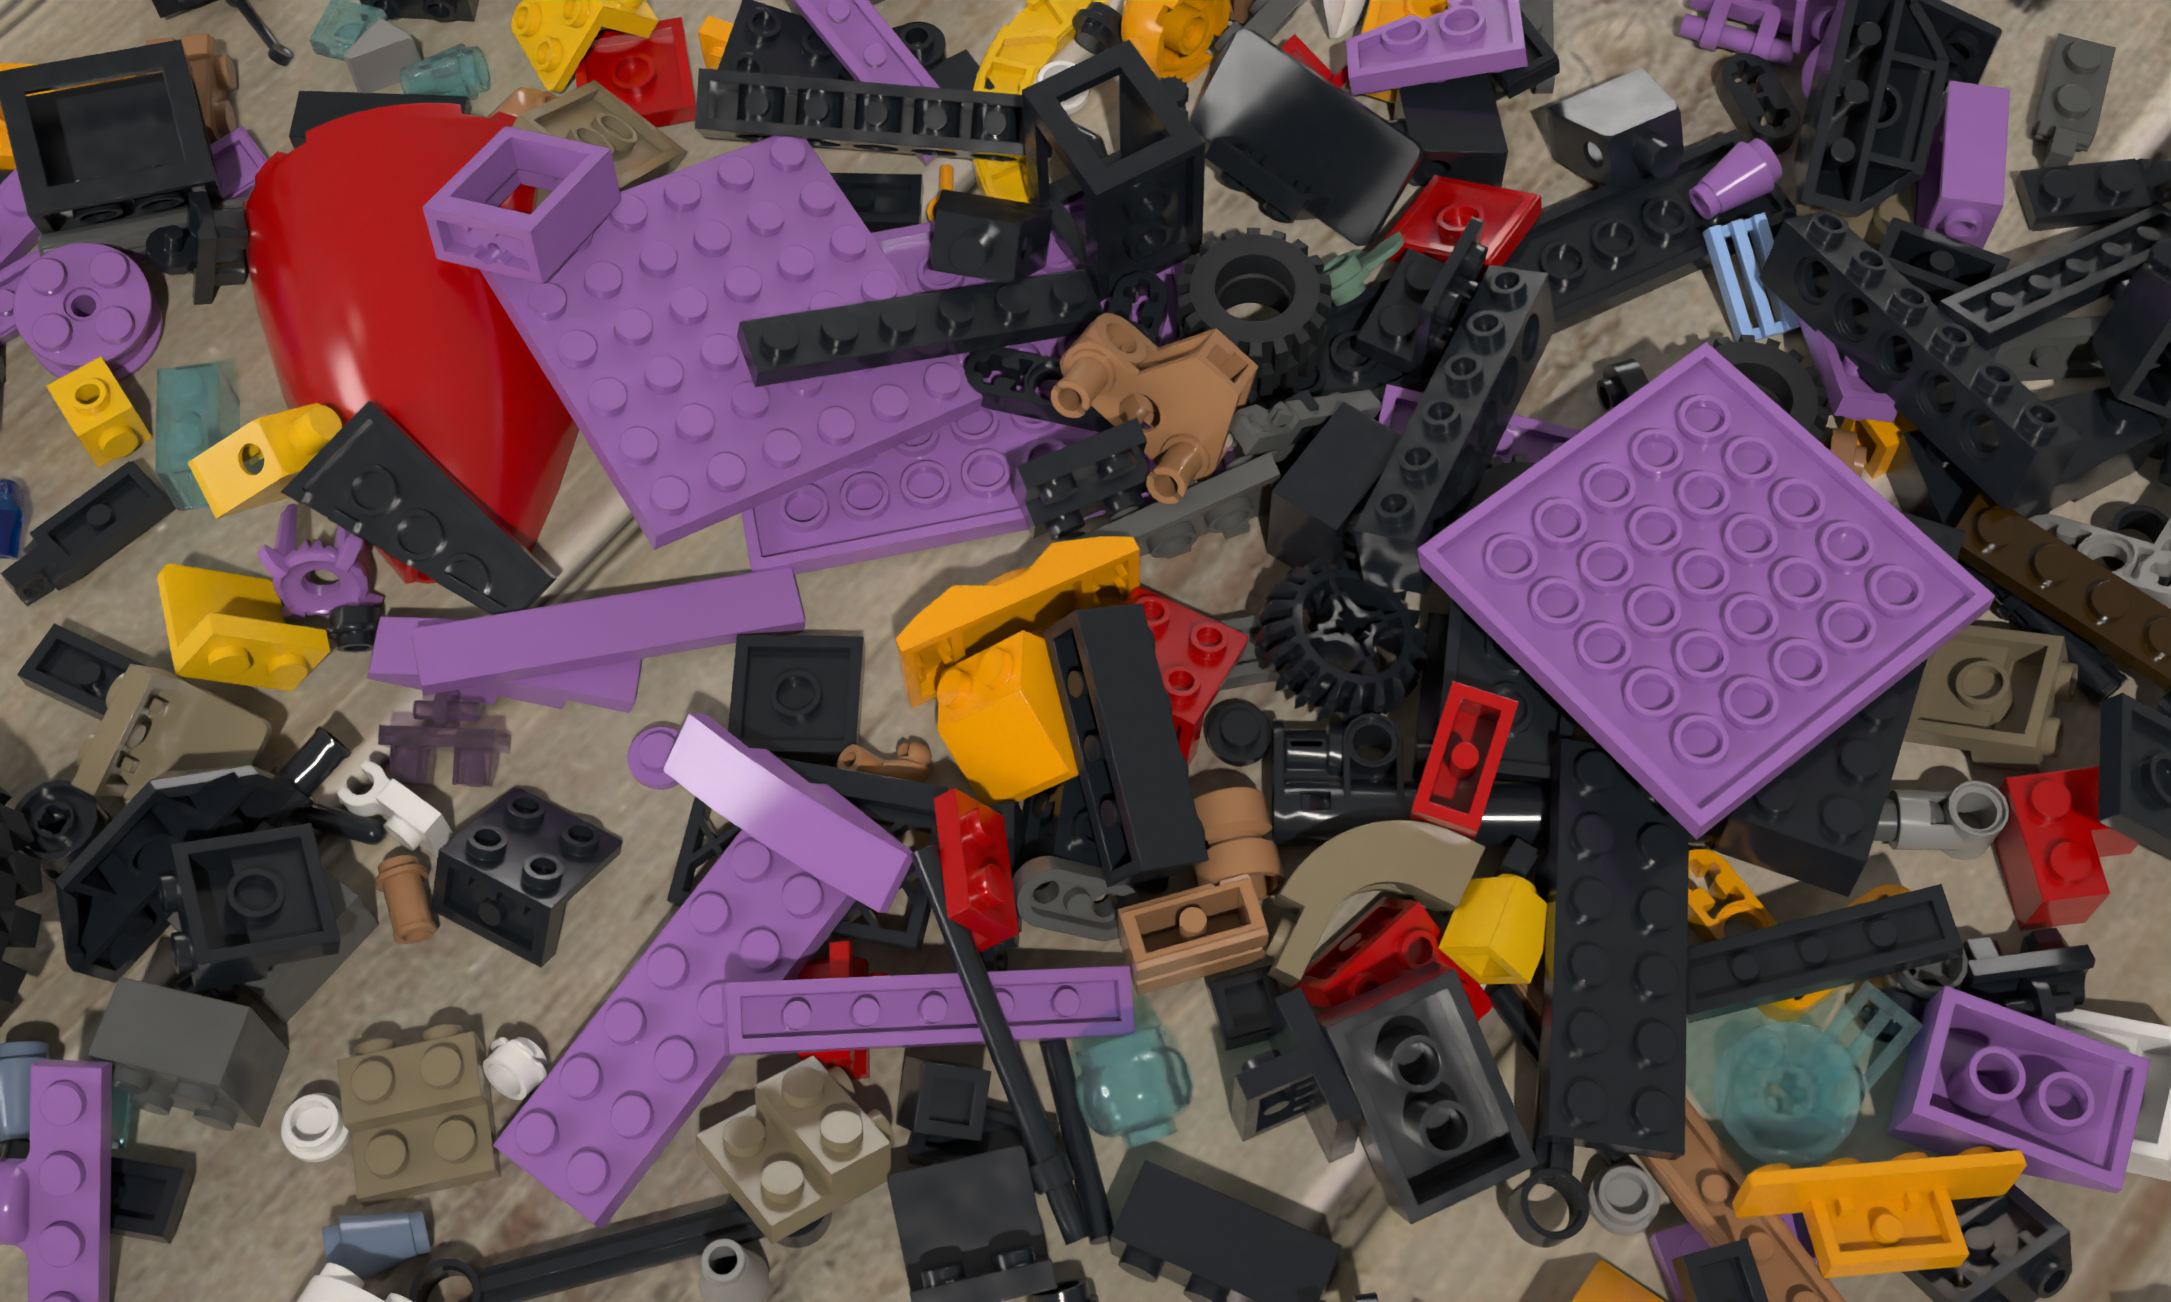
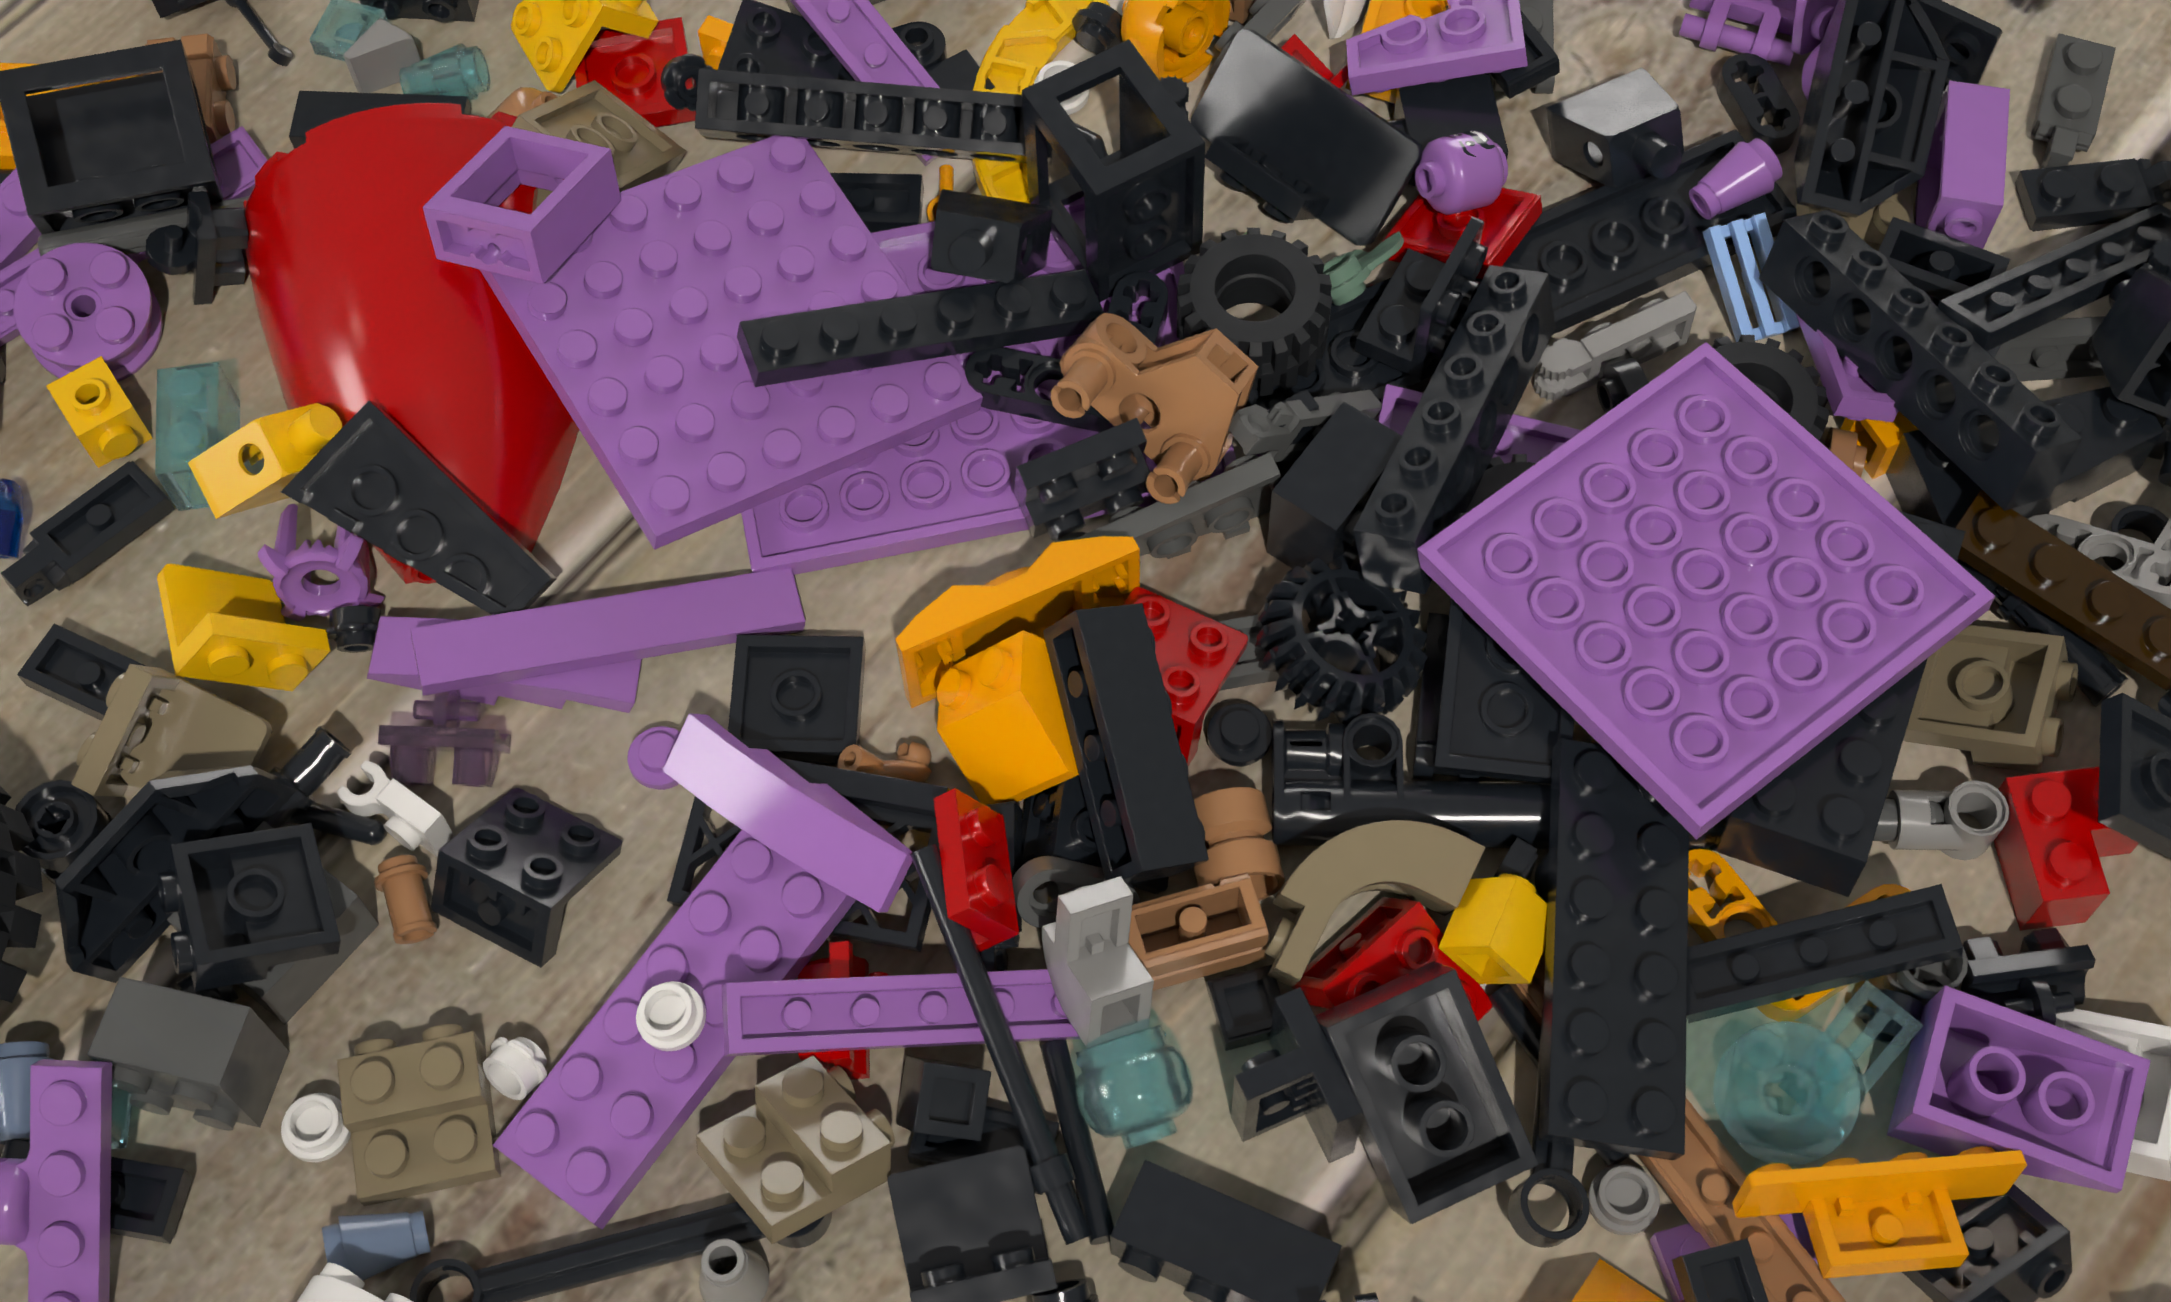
(670, 1016): none -> white plate
(674, 78): none -> black plate
(1093, 965): none -> light grey brick
(1461, 172): none -> medium lavender head
(1463, 759): red brick -> none
(1643, 336): none -> light grey hinge

